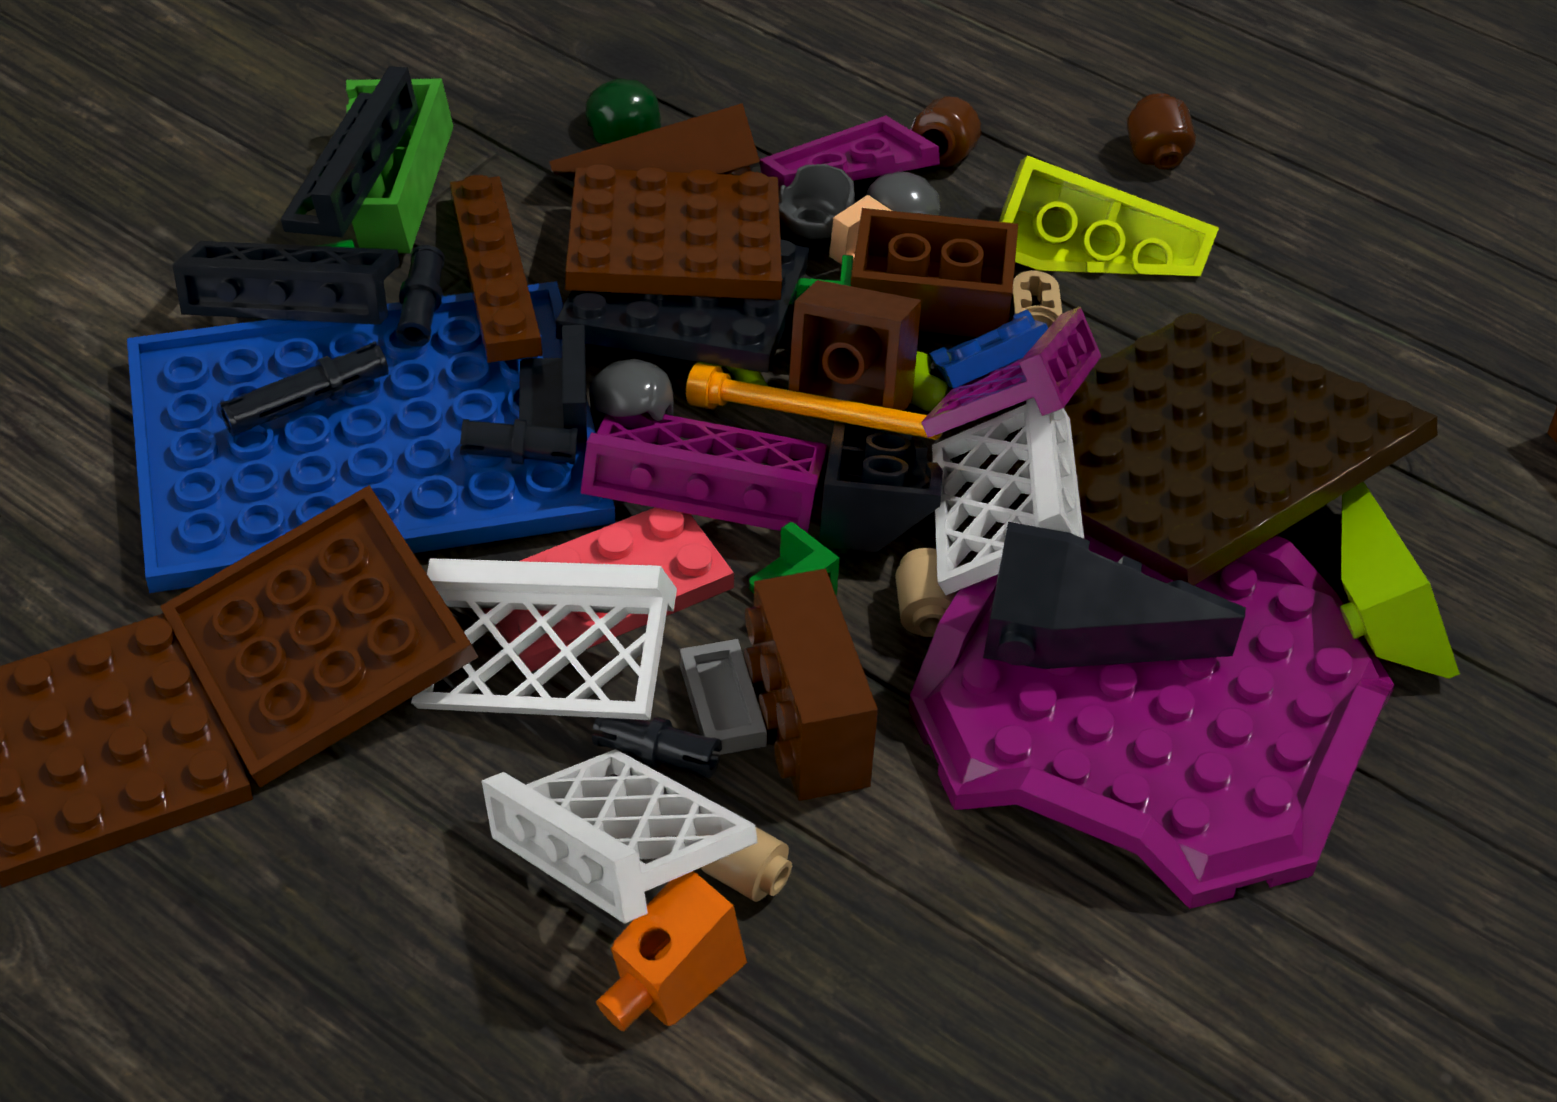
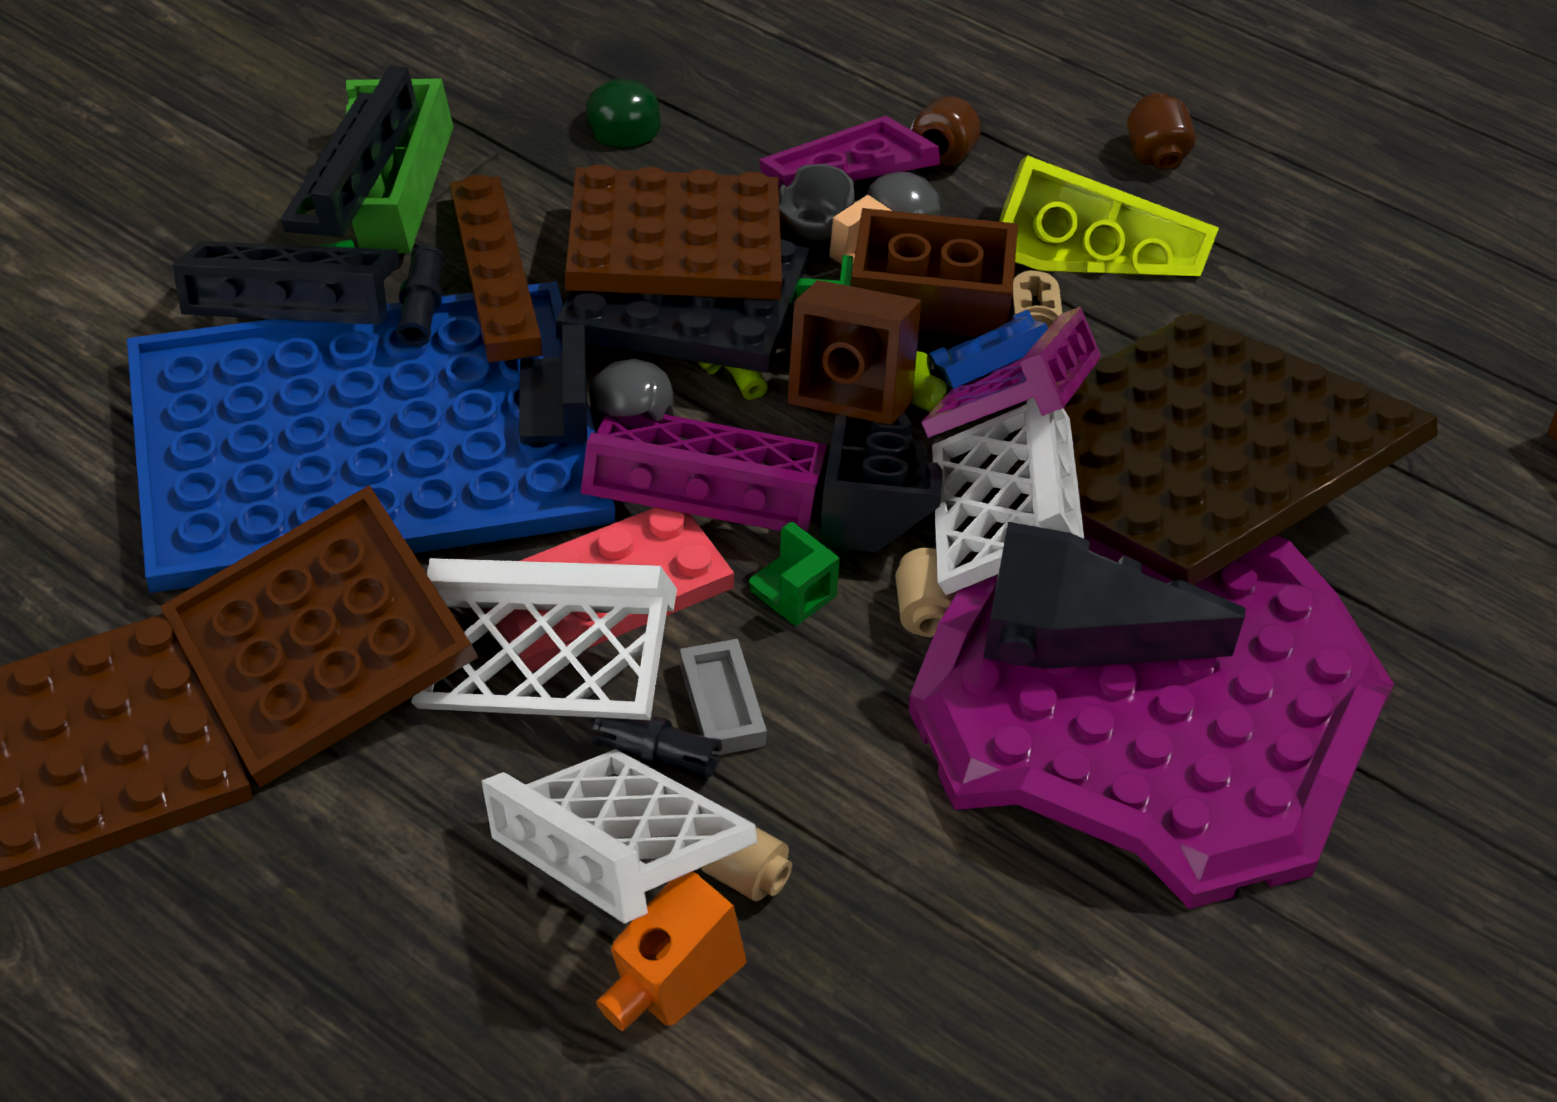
(325, 380): black pin -> none
(518, 441): black pin -> none
(708, 142): reddish brown wedge -> none
(711, 387): light orange piece -> none
(811, 685): reddish brown brick -> none
(1388, 591): lime wedge -> none

